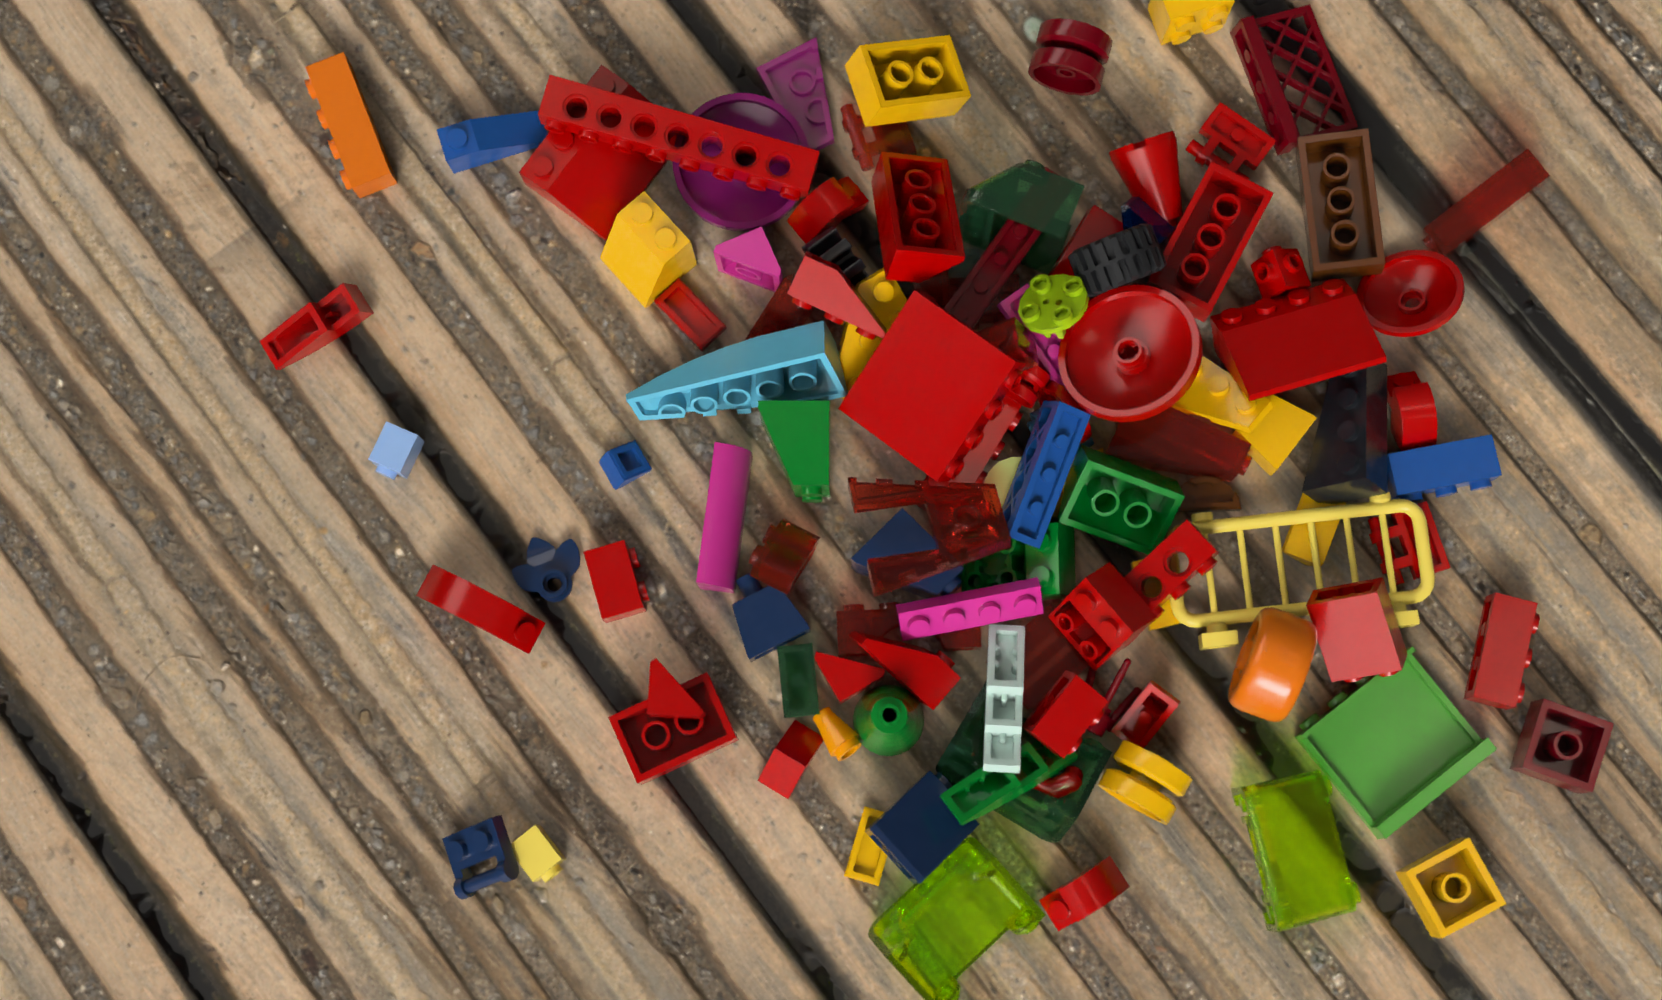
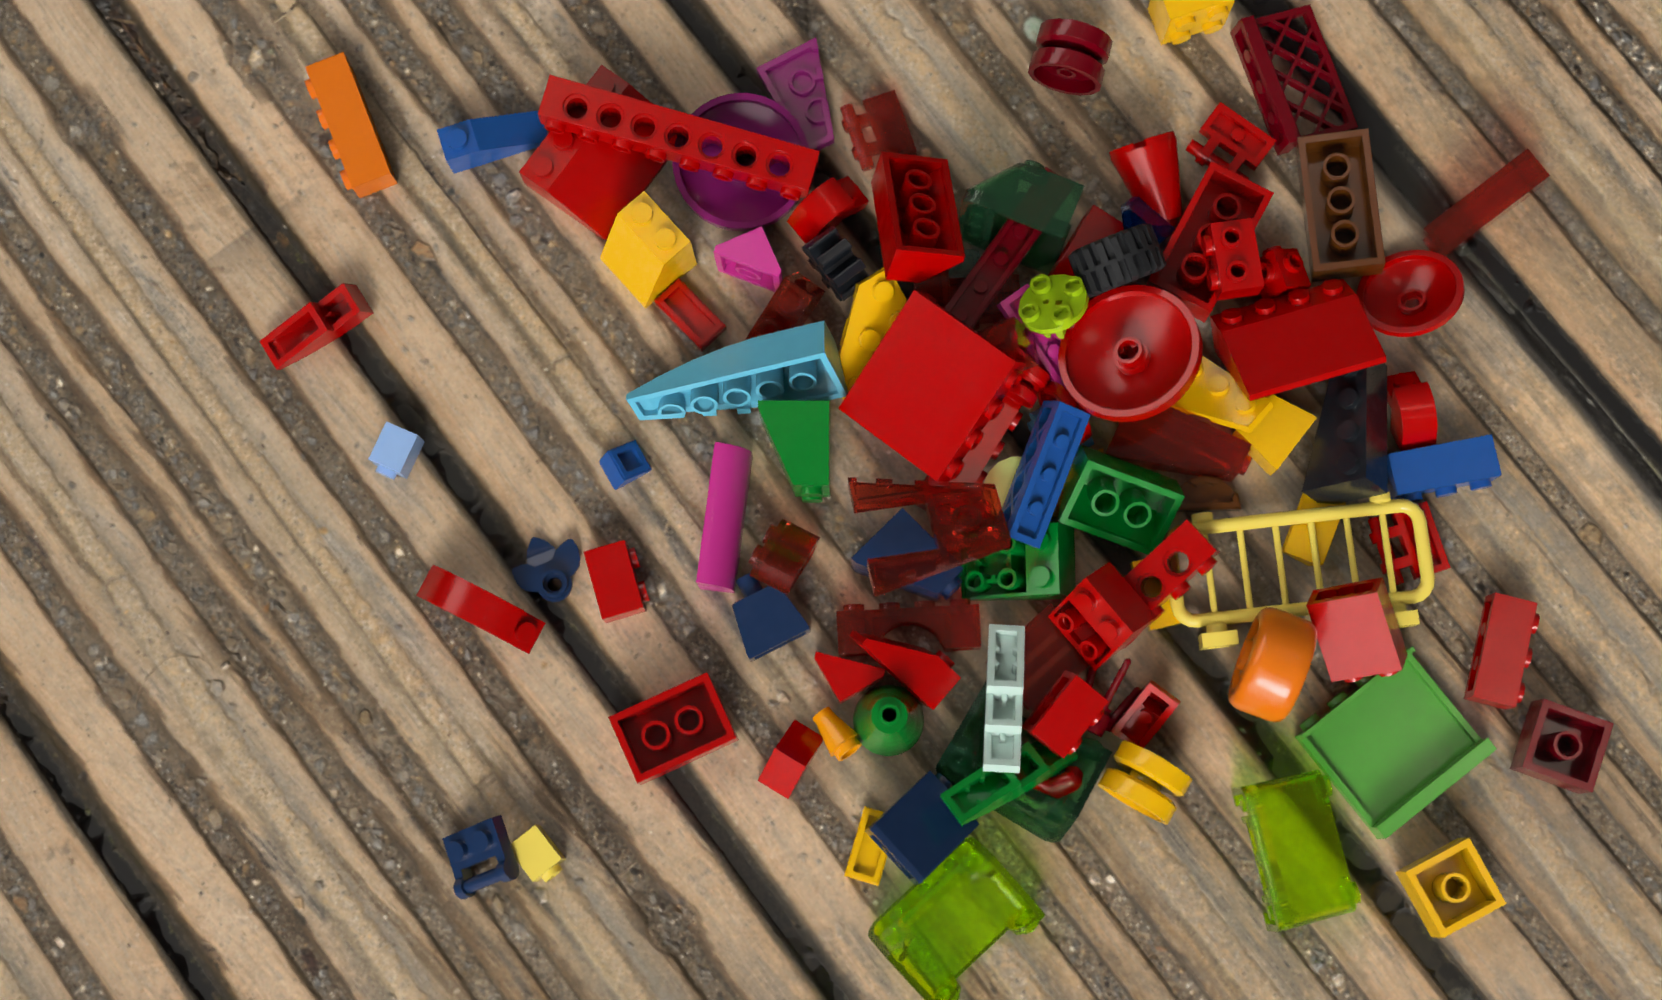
(668, 697): red slope -> none
(798, 680): clear green slope -> none
(828, 289): slope -> none
(907, 80): yellow brick -> none
(970, 609): dark pink plate -> none
(1084, 893): red brick -> none
(1233, 259): none -> red brick

